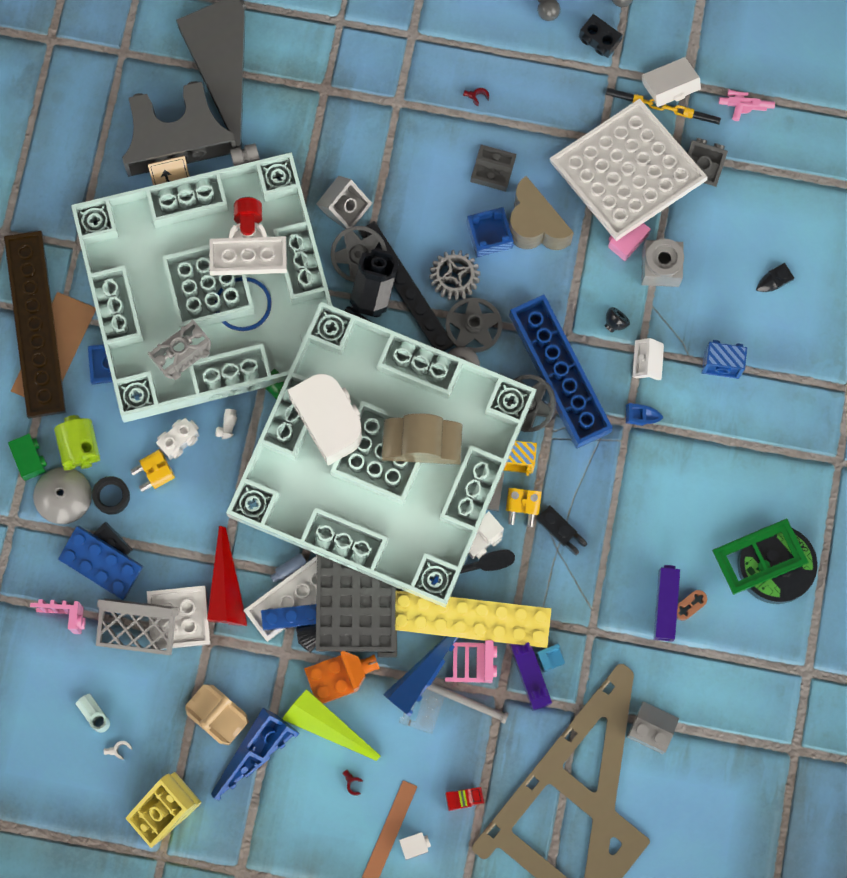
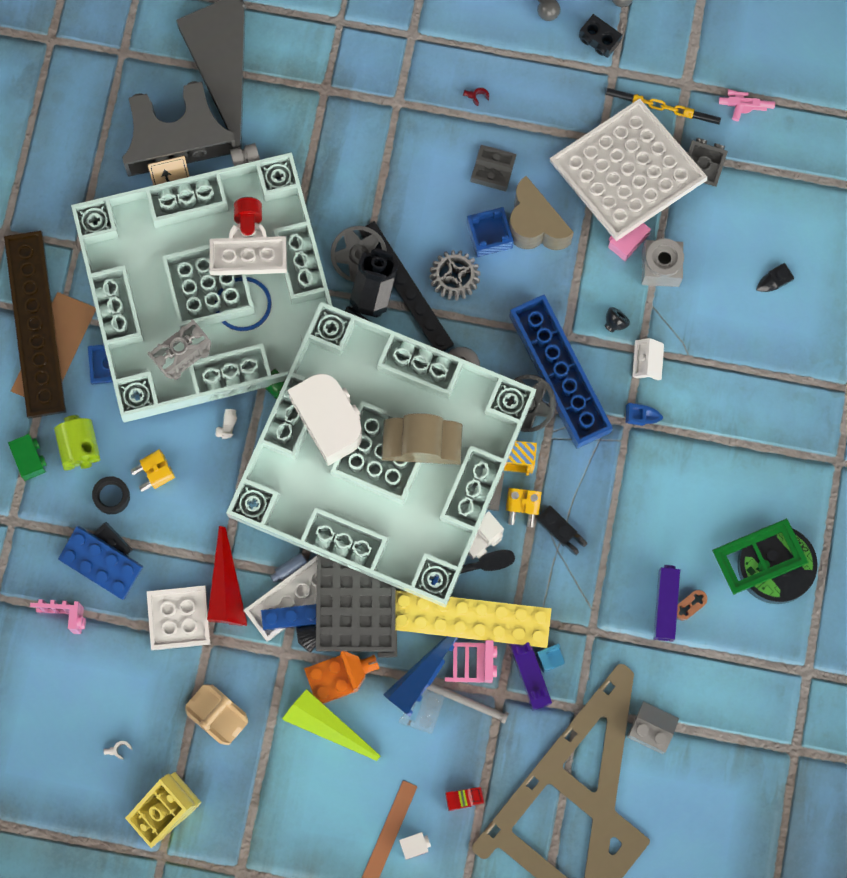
(71, 504): light grey dish -> none
(92, 712): light aqua piece -> none
(140, 609): light grey fence -> none
(179, 437): white brick -> none
(263, 739): blue wedge -> none
(344, 202): light grey slope -> none
(349, 777): dark red piece -> none
(474, 324): dark grey wheel -> none
(671, 82): white container -> none
(724, 359): blue container -> none

